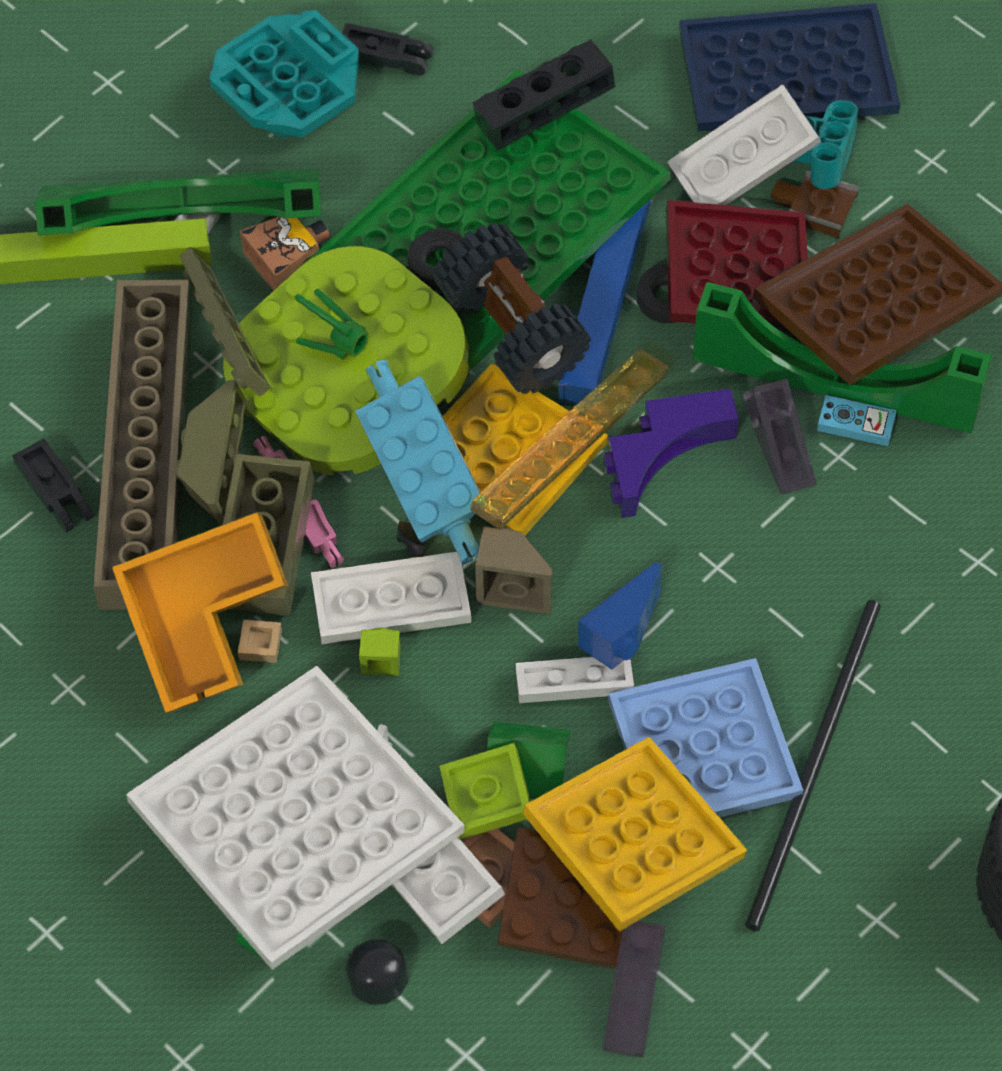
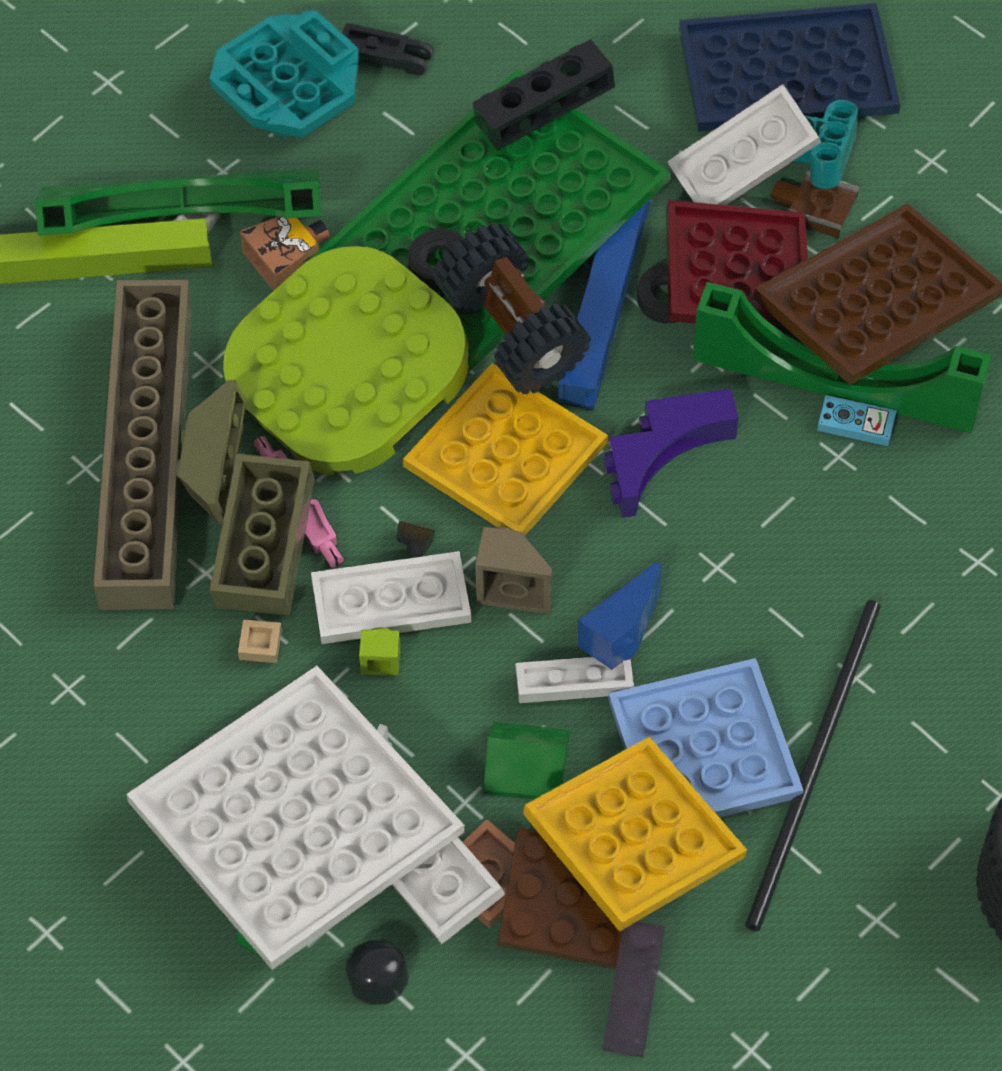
(51, 482): black hinge -> none
(176, 603): light orange piece -> none
(226, 327): olive plate -> none
(347, 334): green plant -> none
(421, 459): medium azure plate -> none
(486, 790): lime plate -> none
(568, 439): clear yellow plate -> none
(780, 435): slope -> none

